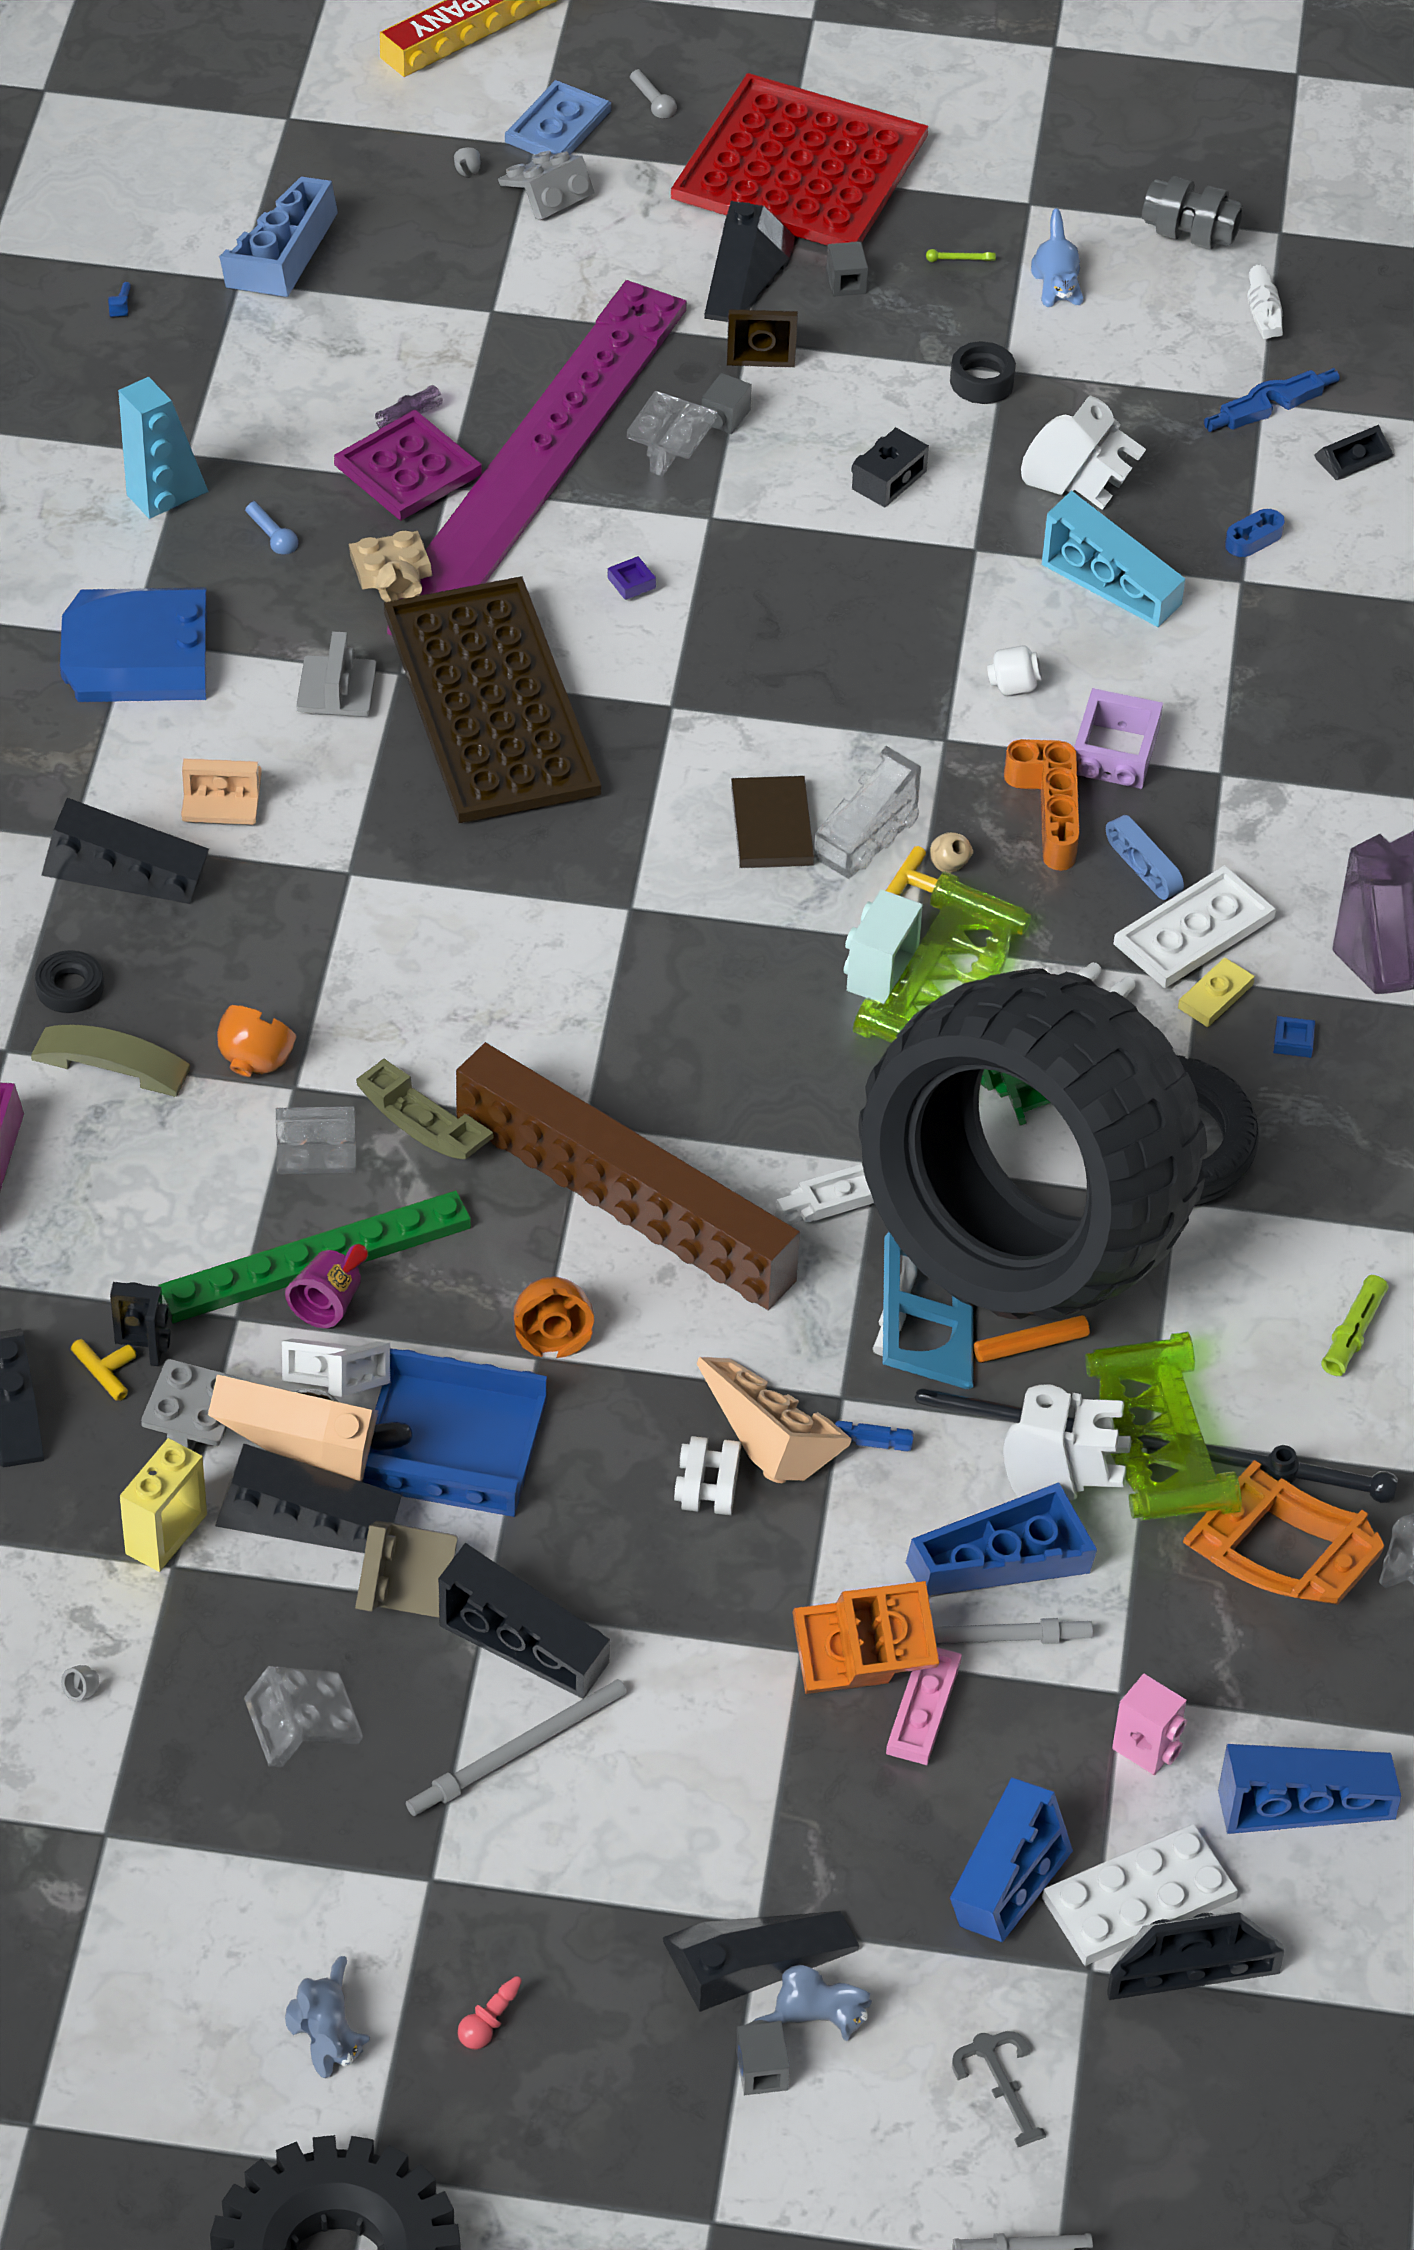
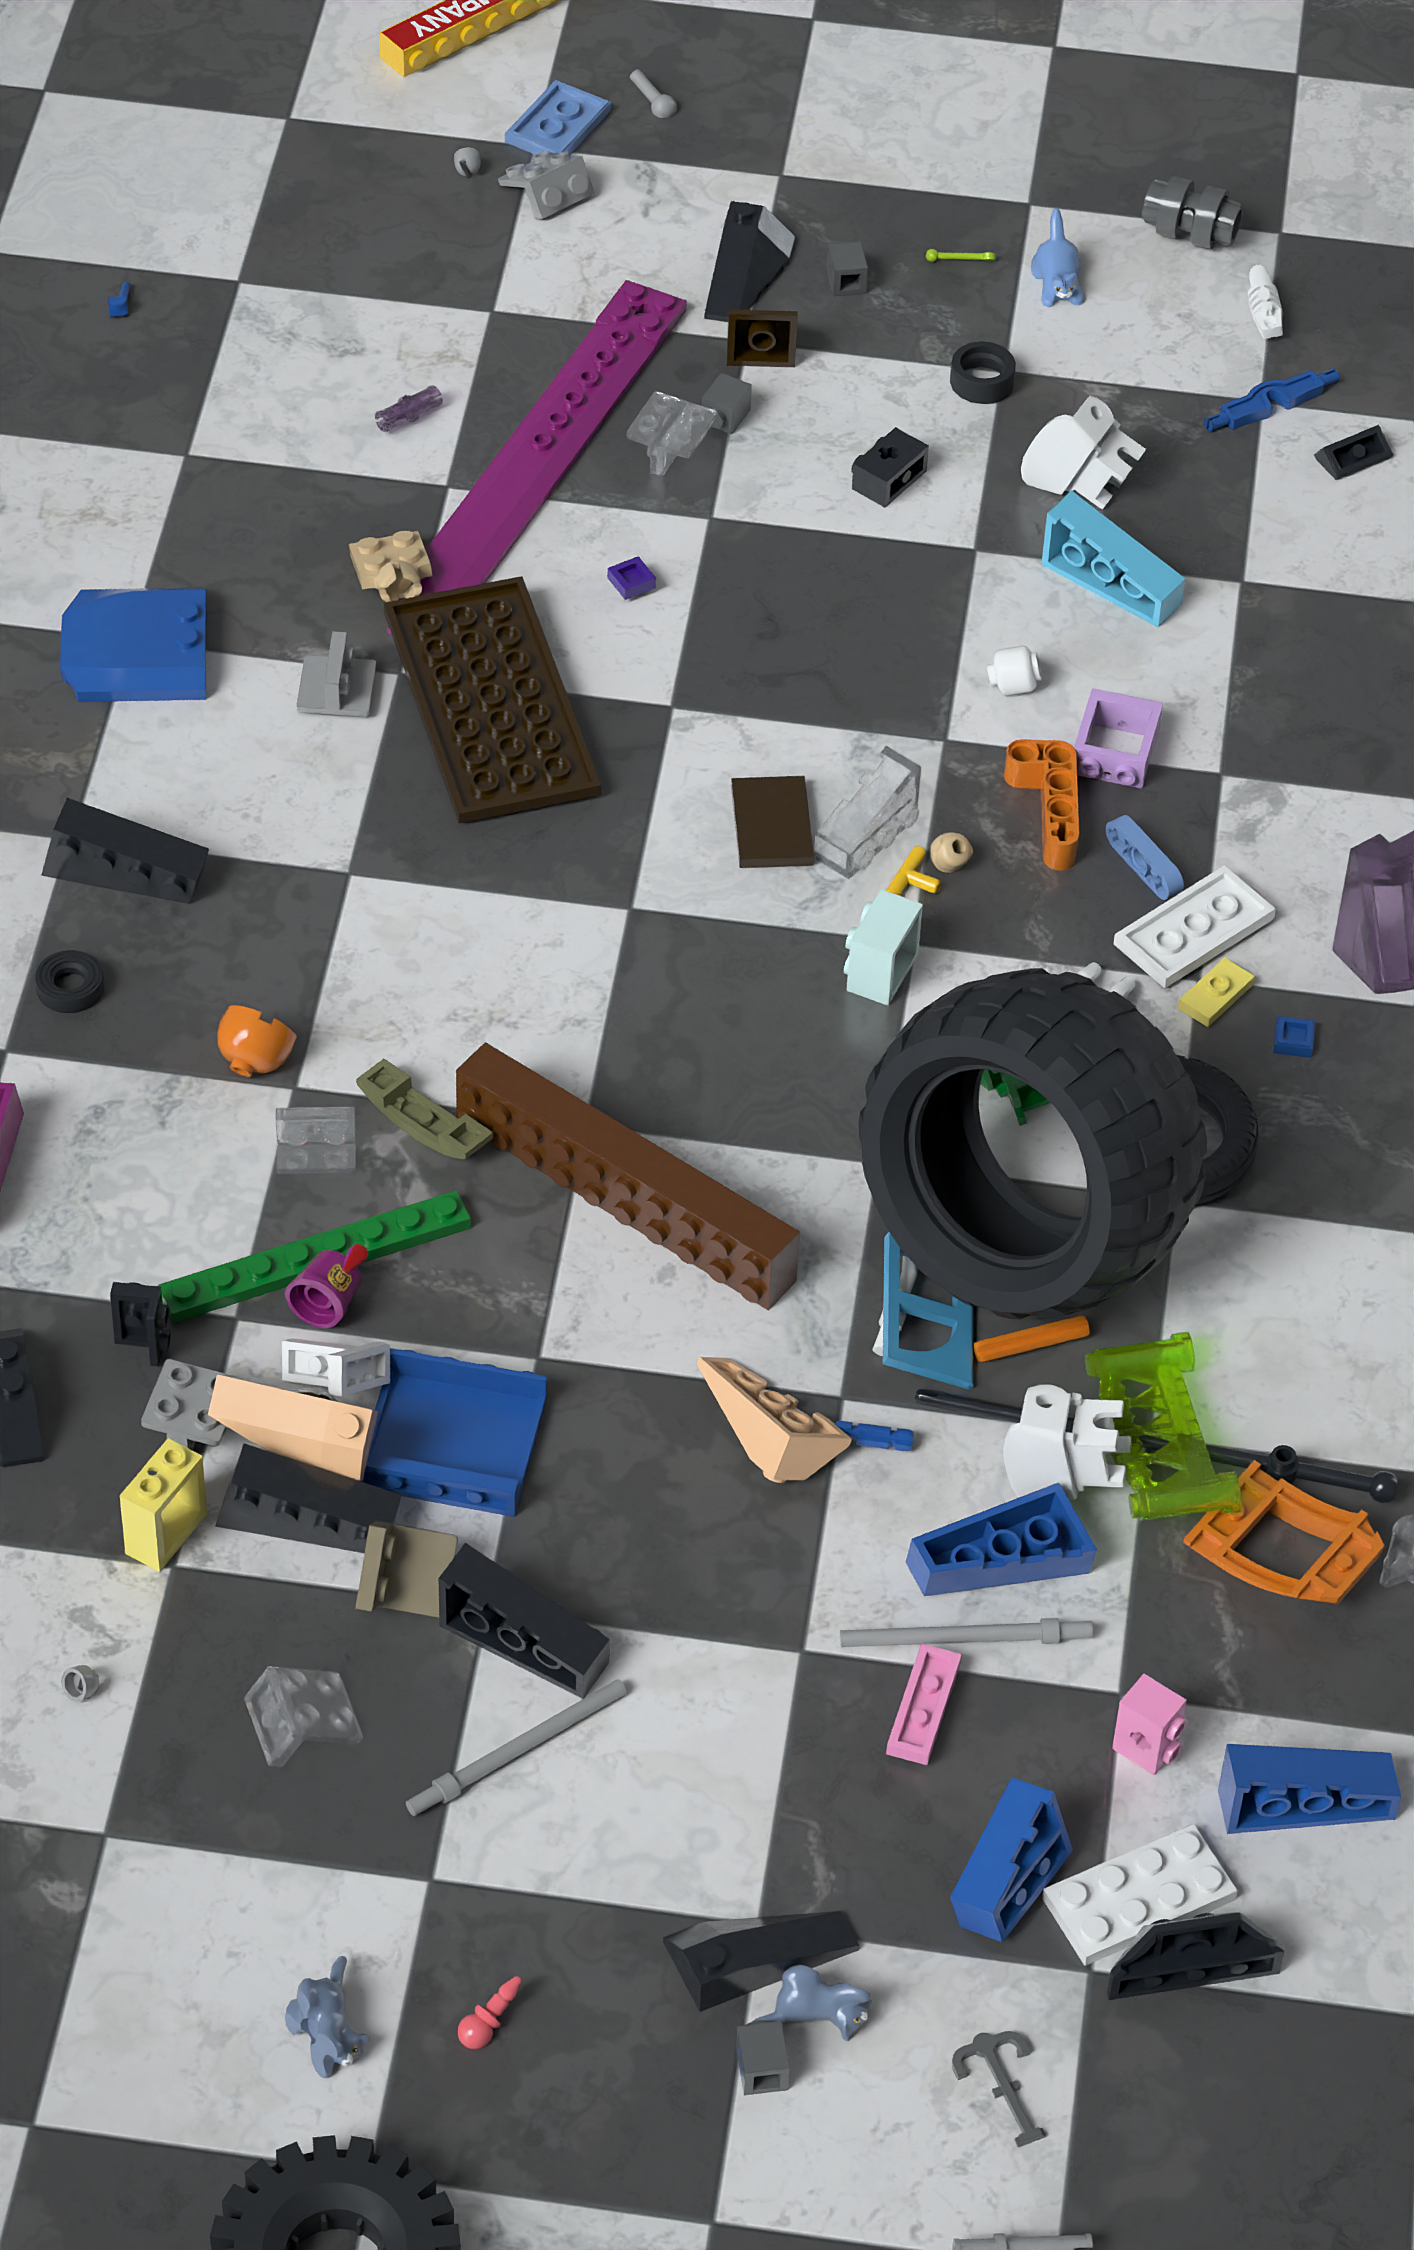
(103, 1368): yellow piece -> none
(112, 1051): olive slope -> none
(156, 451): medium azure wedge -> none
(220, 791): light nougat bracket -> none
(282, 539): medium blue bar -> none
(283, 241): medium blue wedge -> none
(390, 1436): black arm -> none
(407, 465): magenta plate -> none
(553, 1317): orange cylinder -> none
(695, 1459): white brick -> none
(803, 157): red plate -> none
(825, 1196): white hinge -> none
(865, 1637): orange bracket -> none
(960, 910): clear neon green piece -> none
(1257, 535): blue beam -> none
(1349, 1336): lime pin -> none

